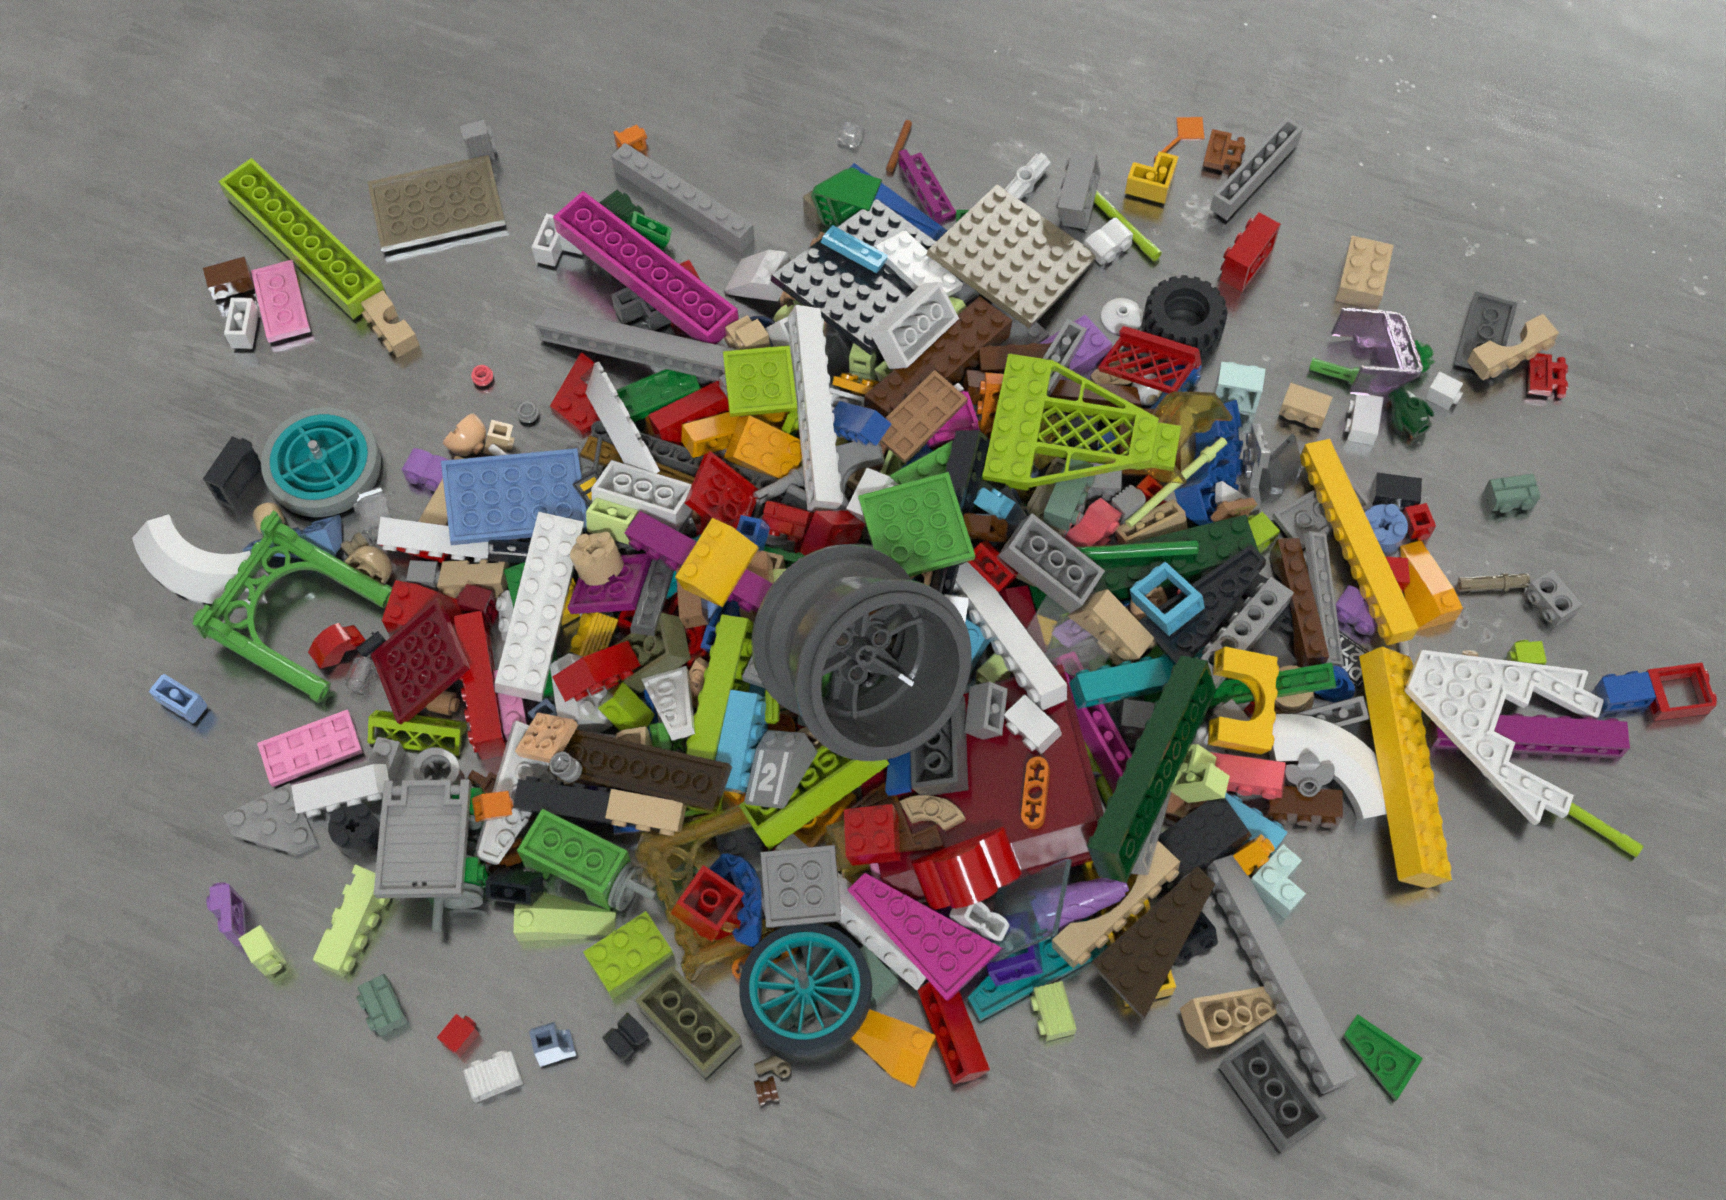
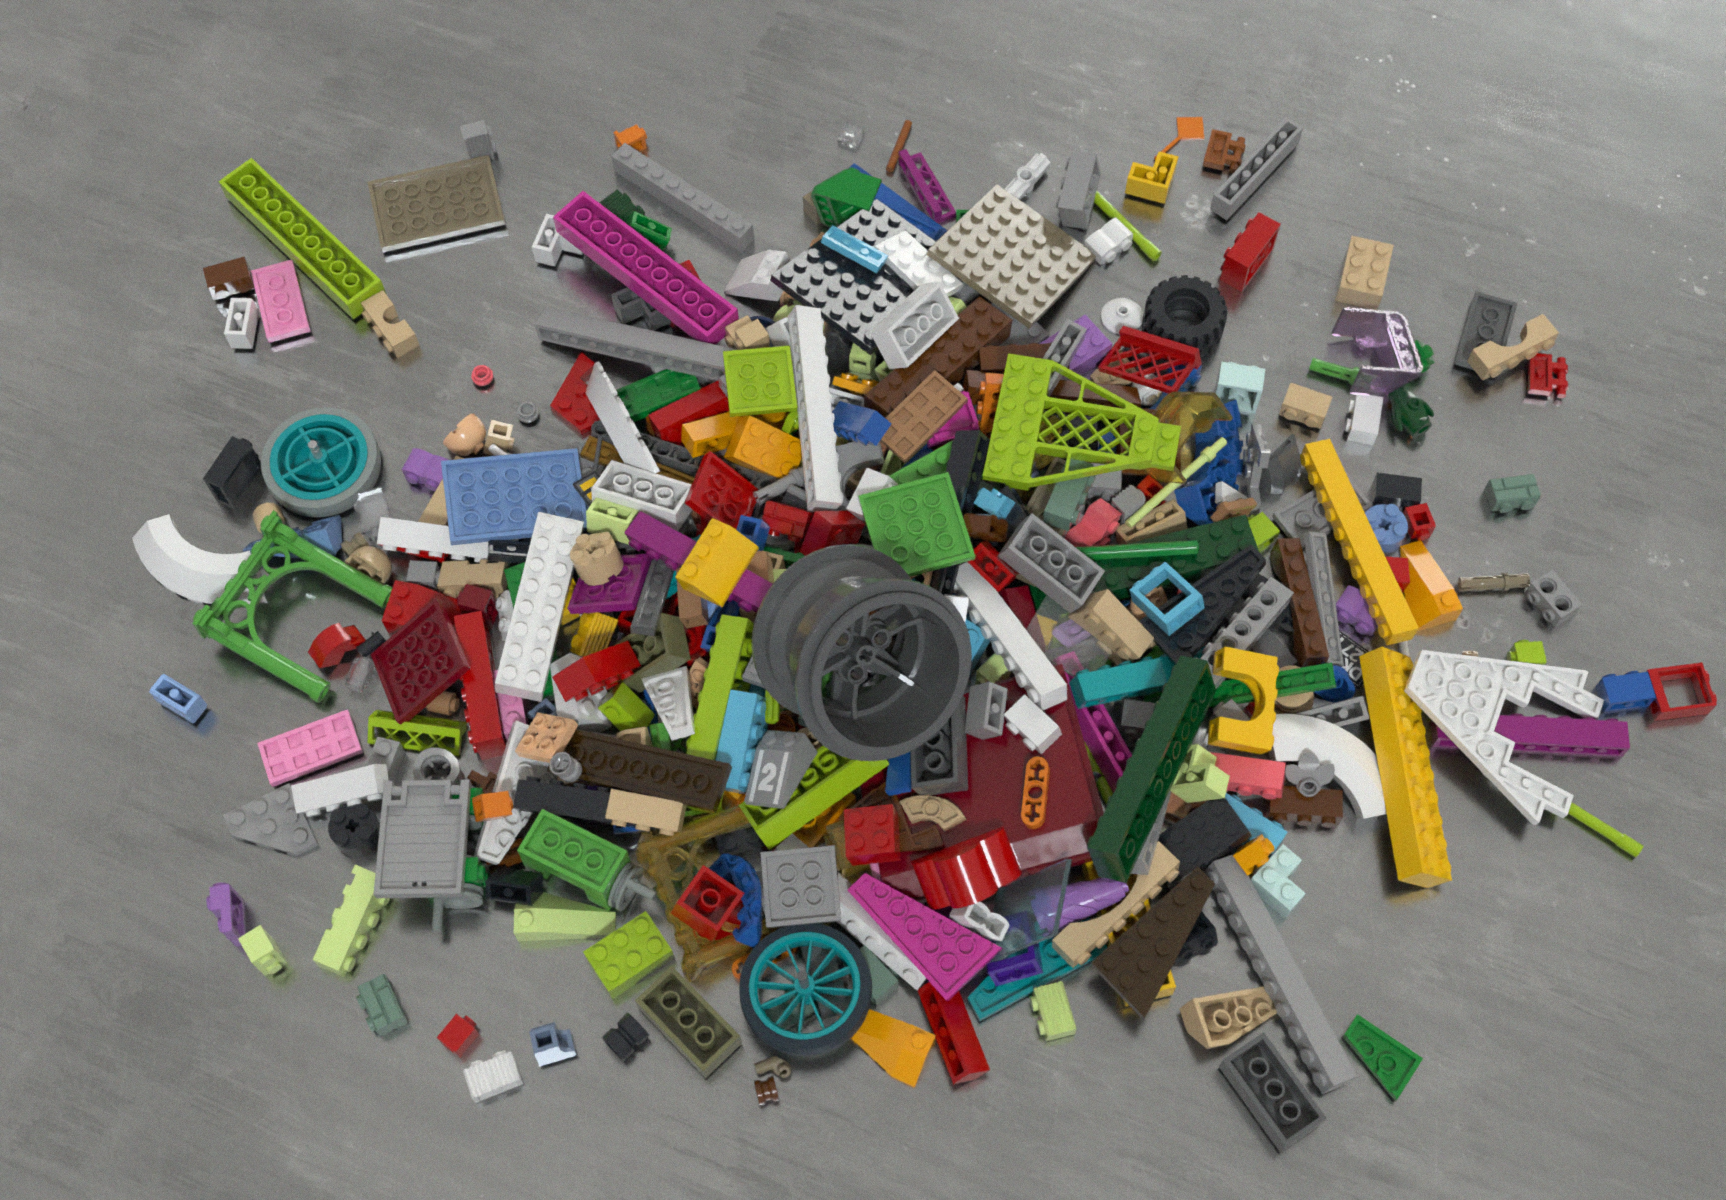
(1444, 391): white brick -> none

